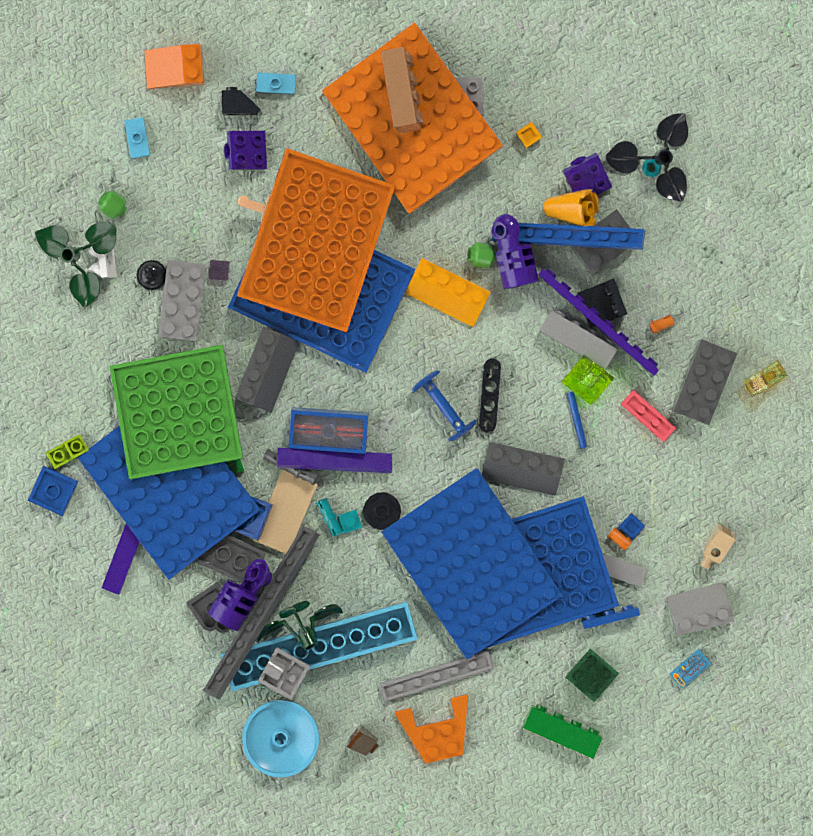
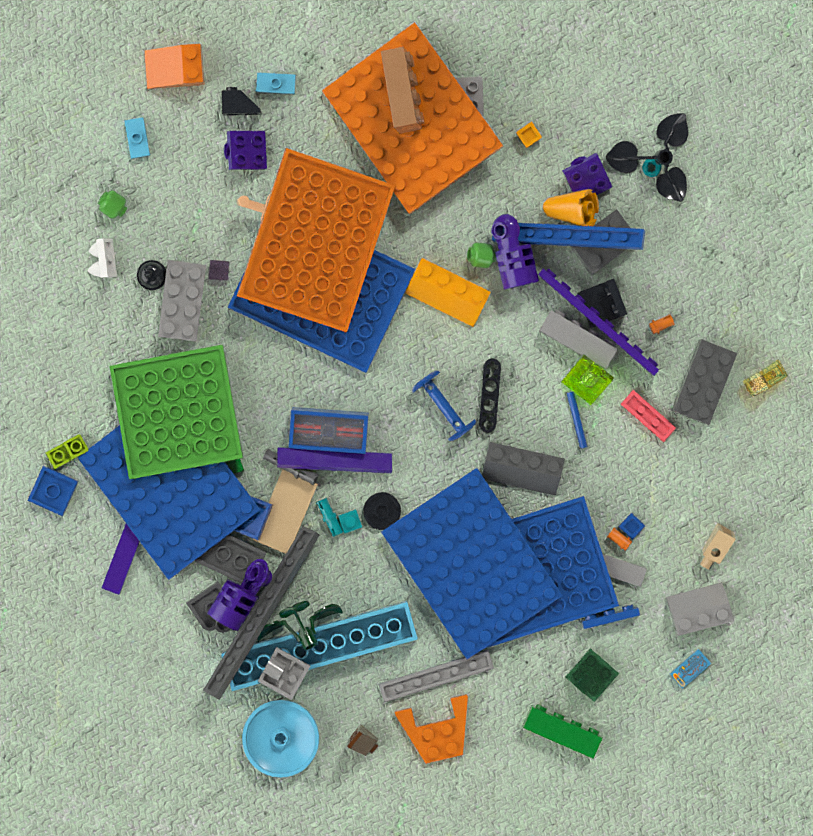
(101, 238): dark green plant -> none
(267, 369): dark grey slope -> none

